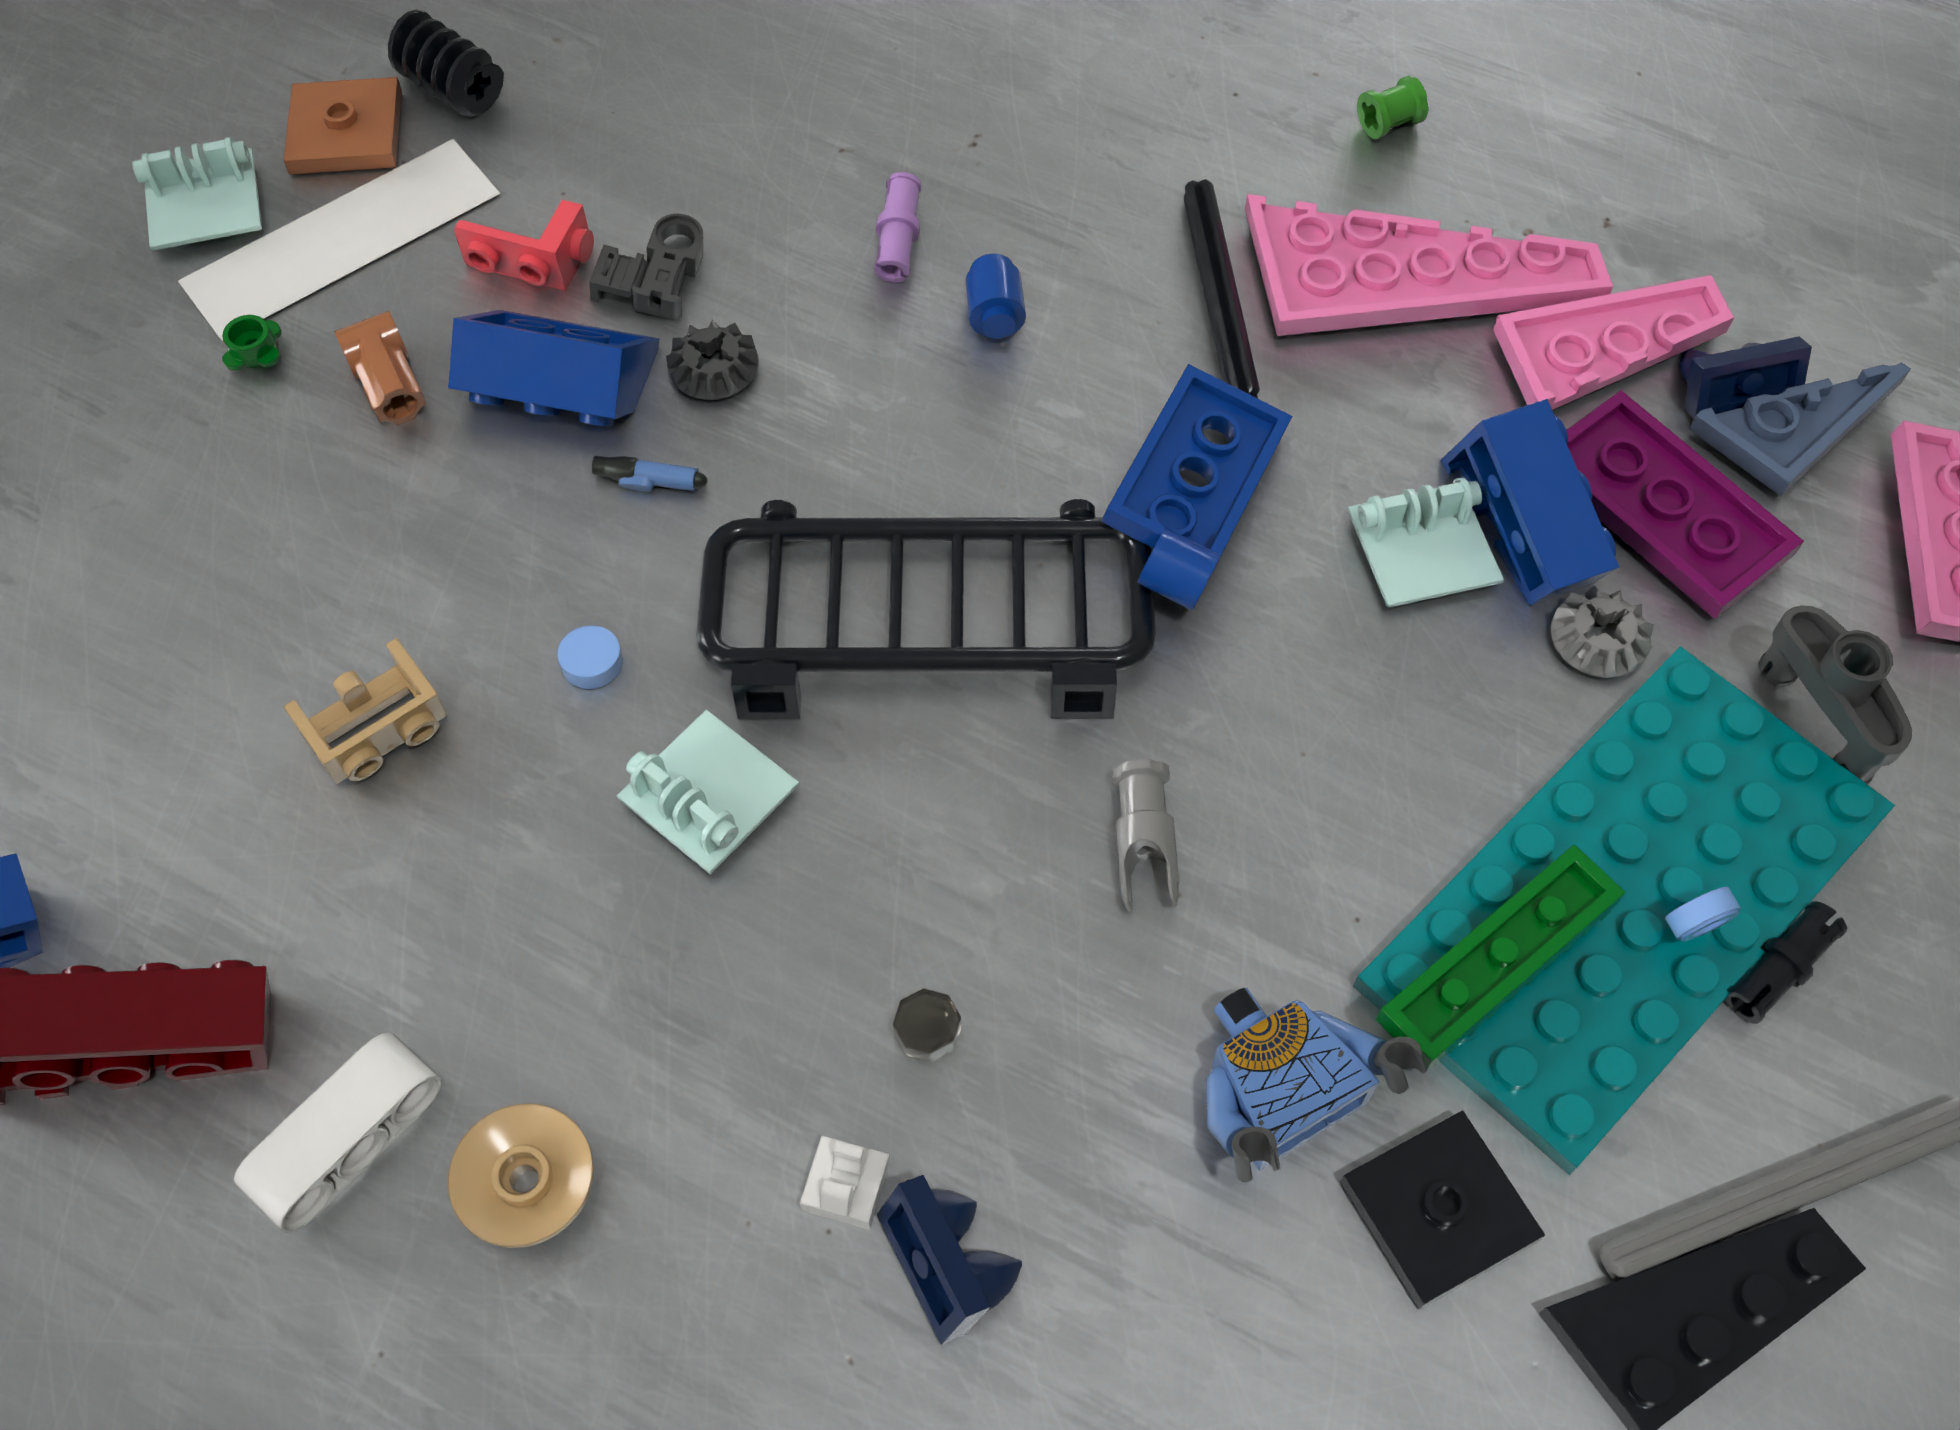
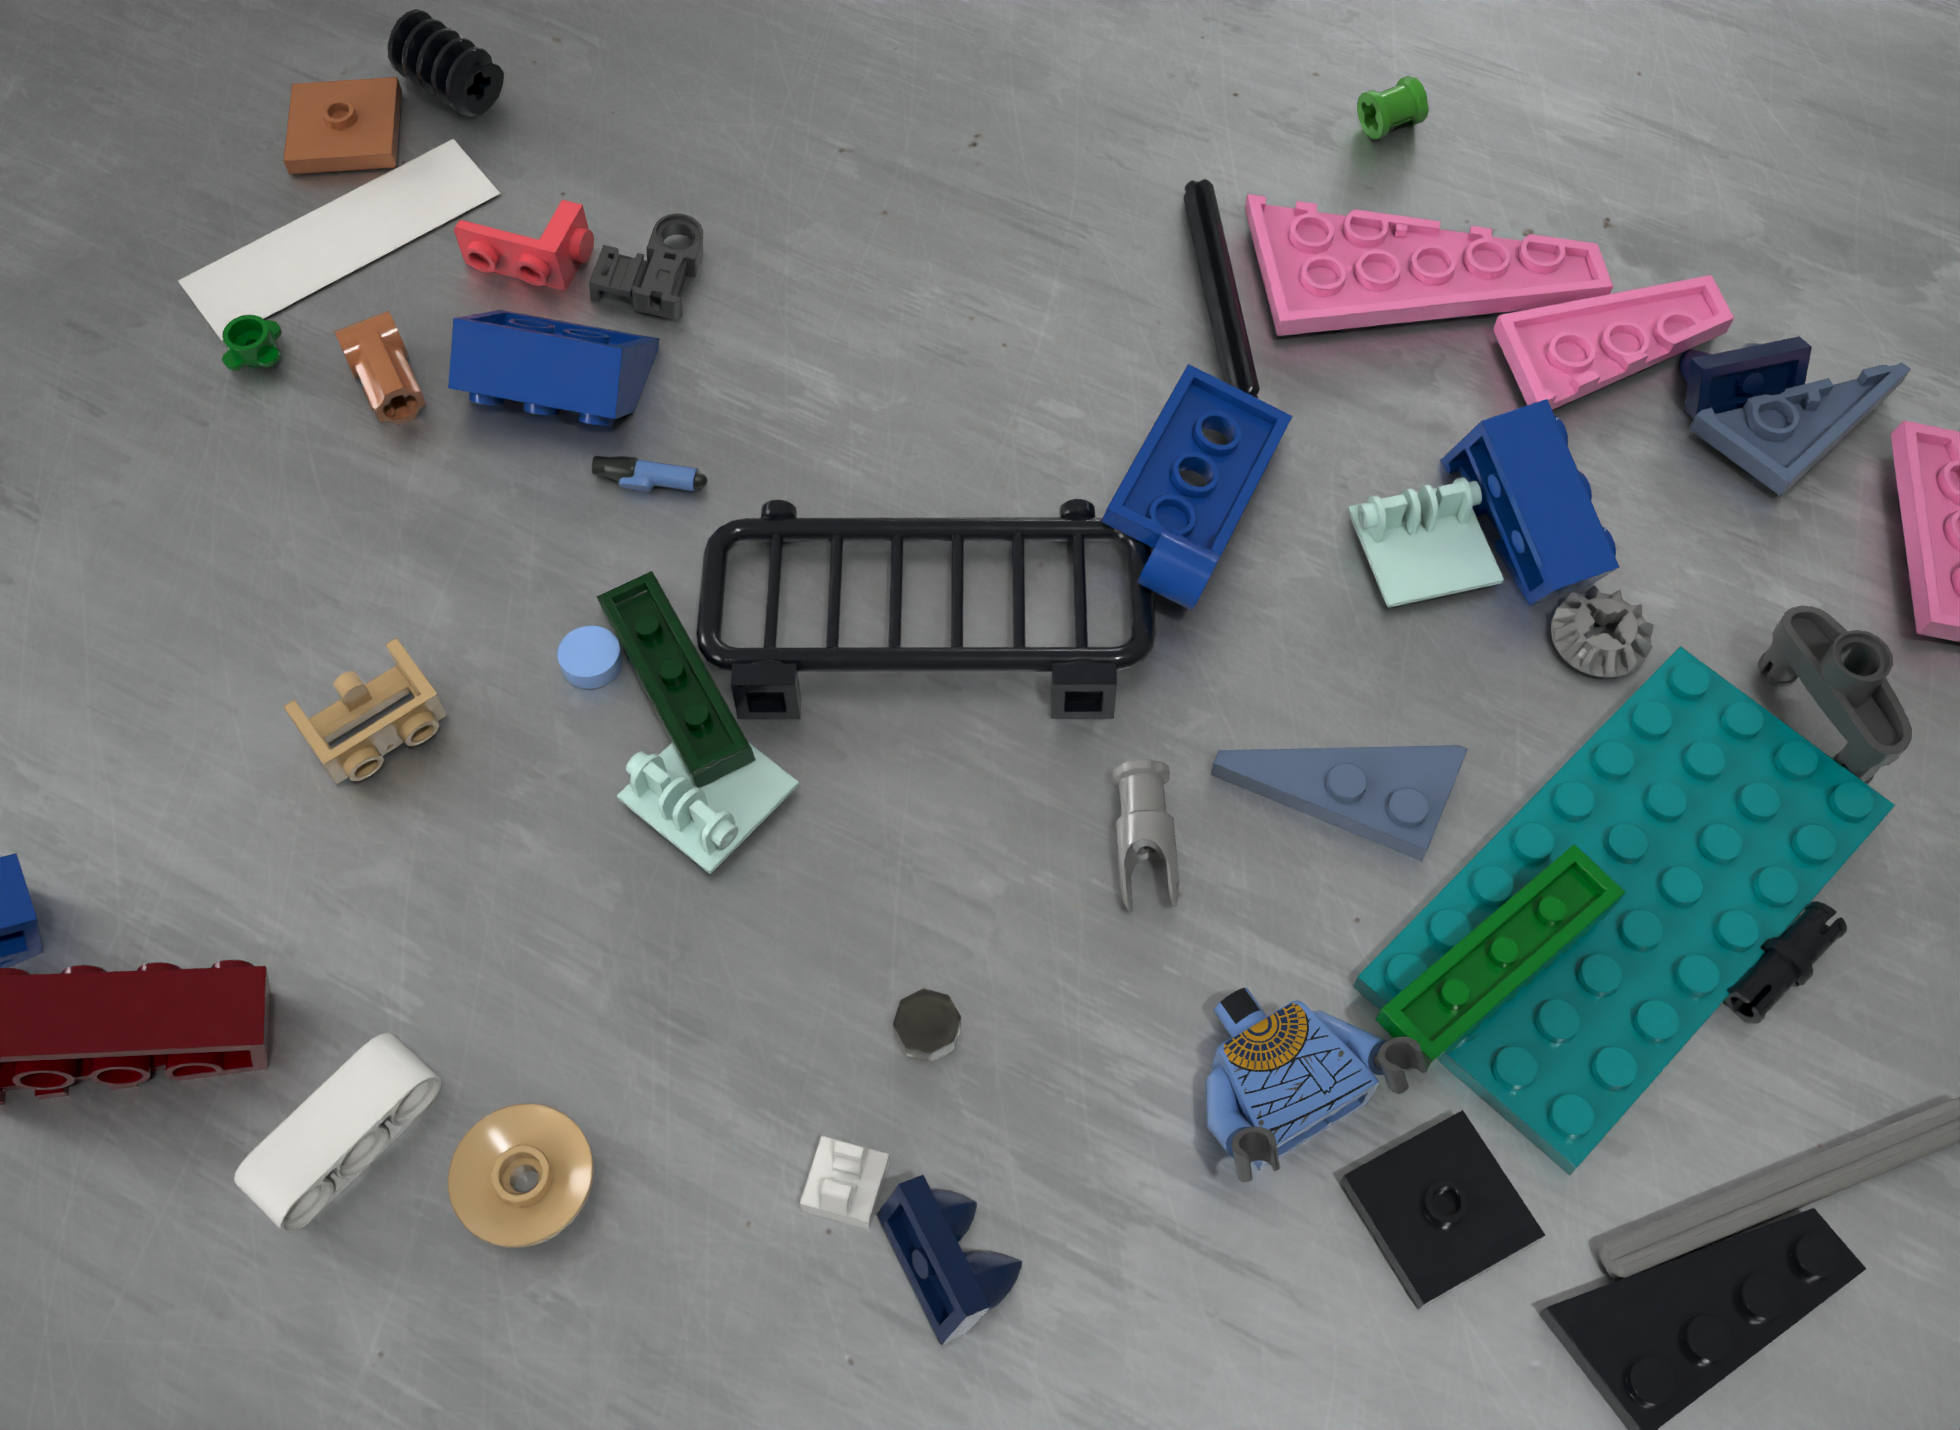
(201, 195): light aqua hinge -> none
(676, 680): none -> dark green tile
(718, 377): dark grey gear -> none
(897, 227): lavender pin -> none
(995, 296): blue brick -> none
(1369, 791): none -> sand blue wing
(1676, 506): magenta plate -> none
(1703, 914): light blue tile -> none

